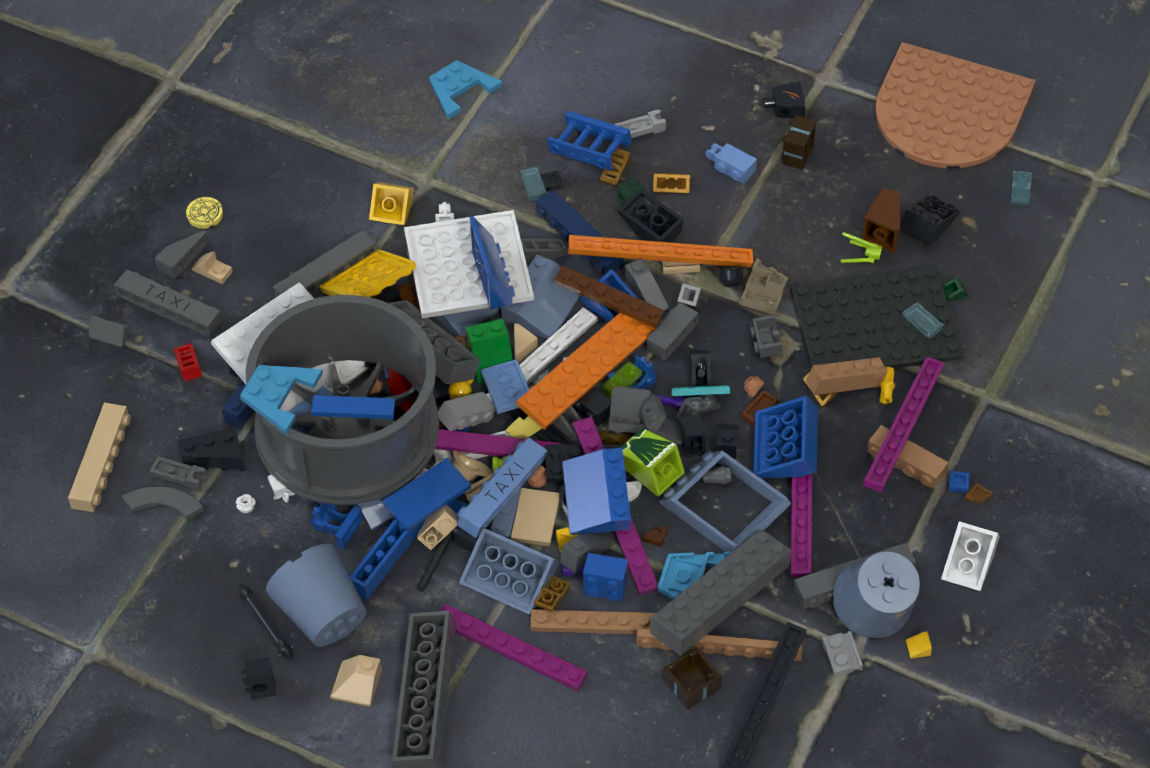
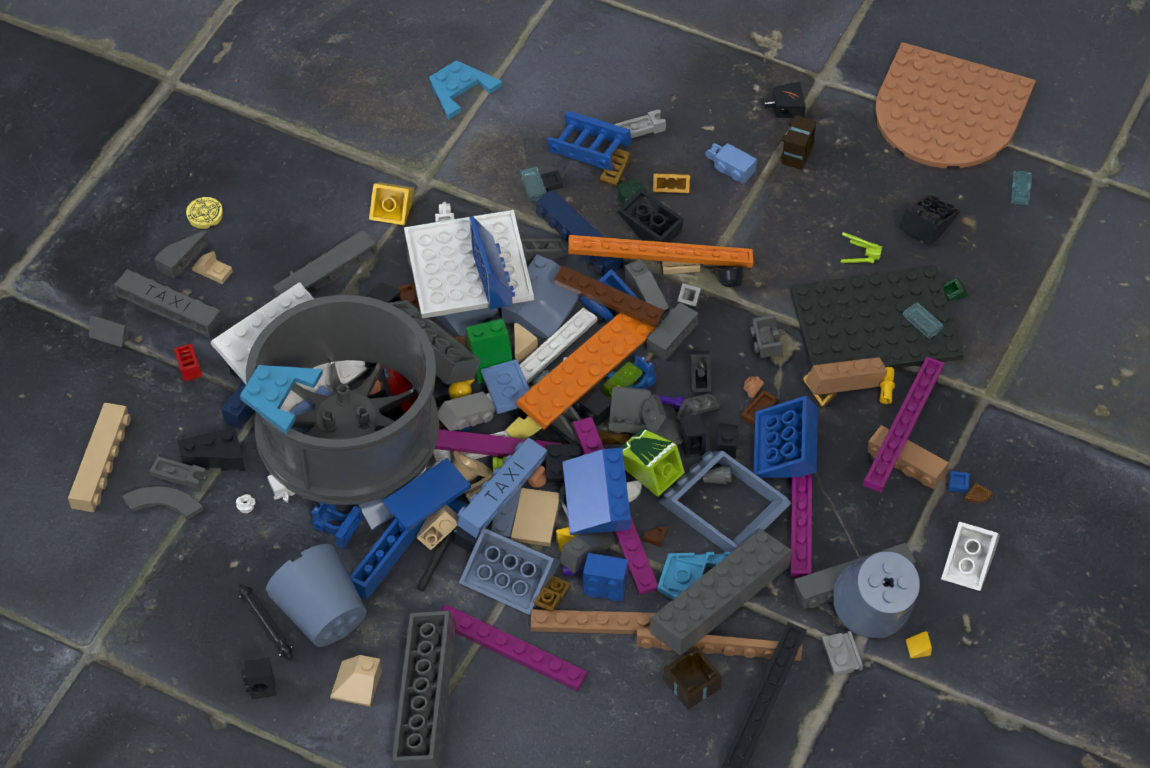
(353, 407): blue tile -> none
(369, 275): yellow plate -> none
(700, 390): teal tile -> none
(764, 288): dark tan slope -> none
(883, 221): reddish brown slope -> none

